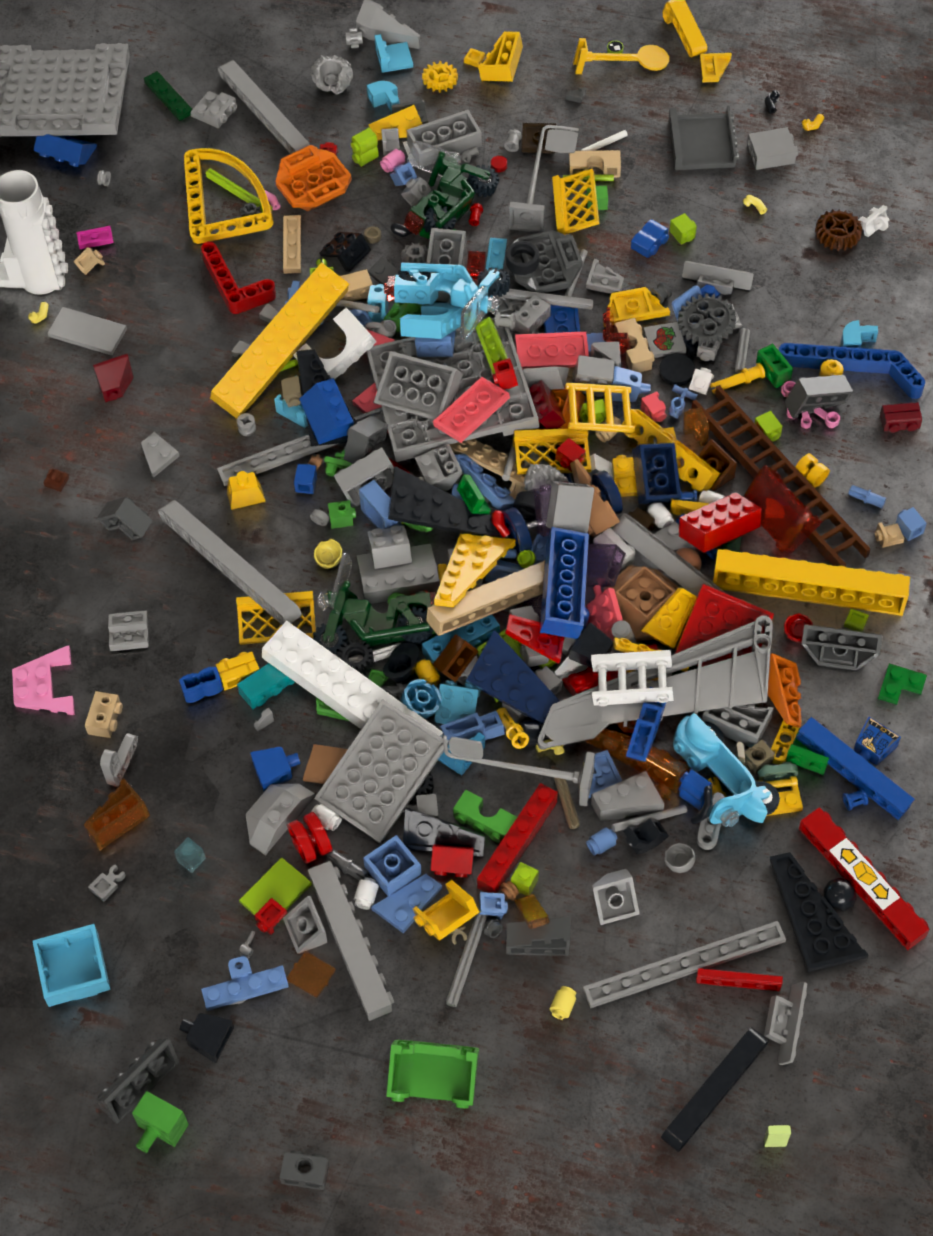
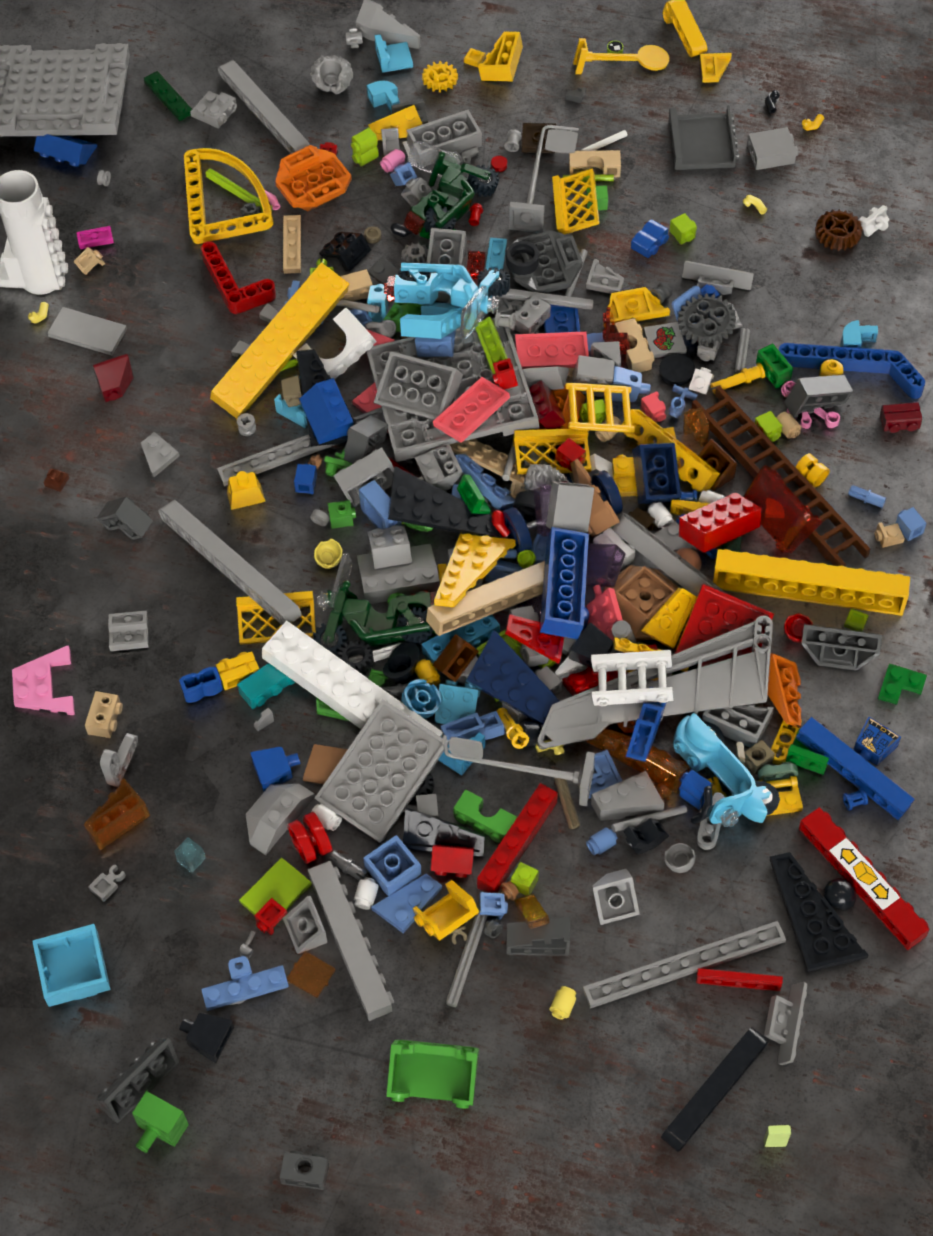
(791, 427): none -> tan brick

